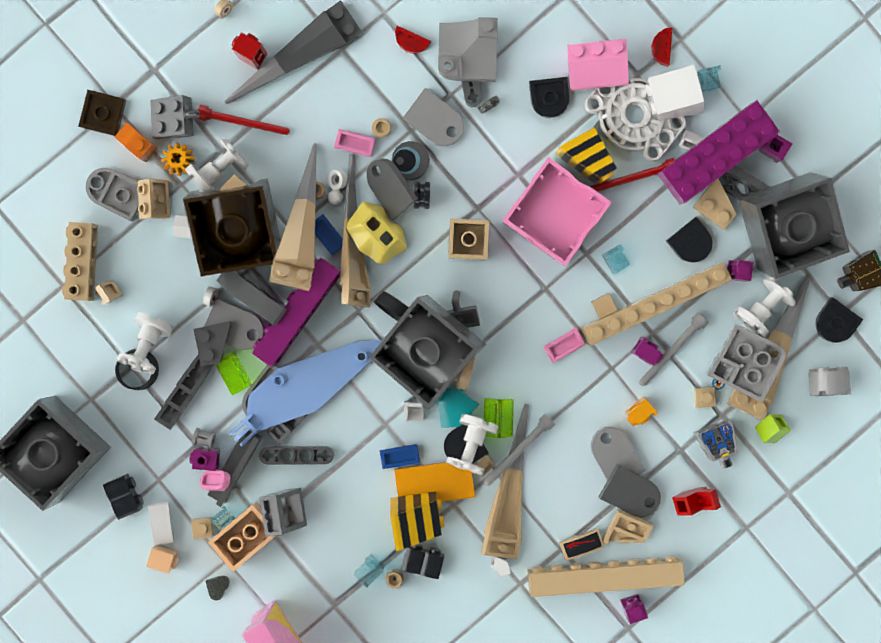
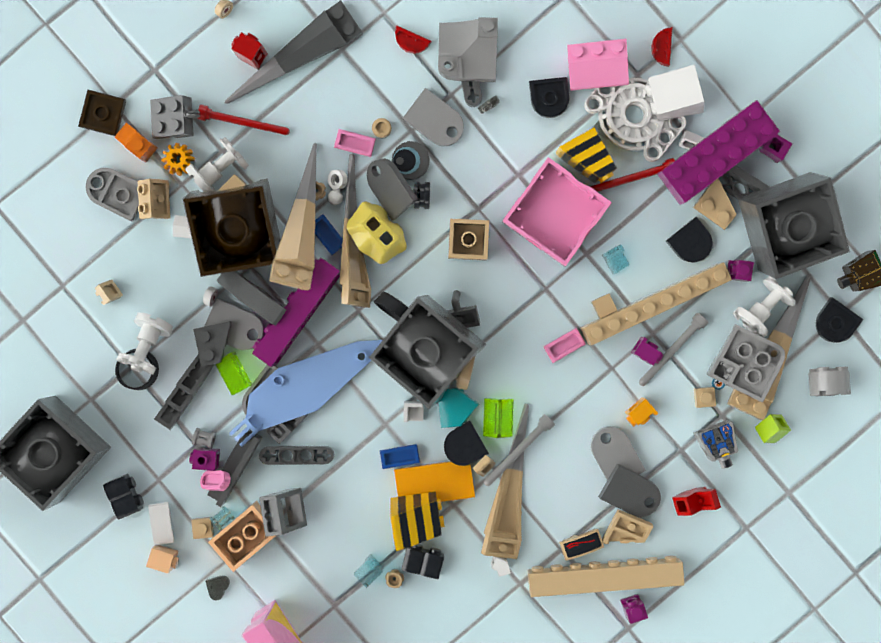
(80, 261): tan brick -> none
(475, 437): white piece -> none
(709, 78): clear light blue panel -> none

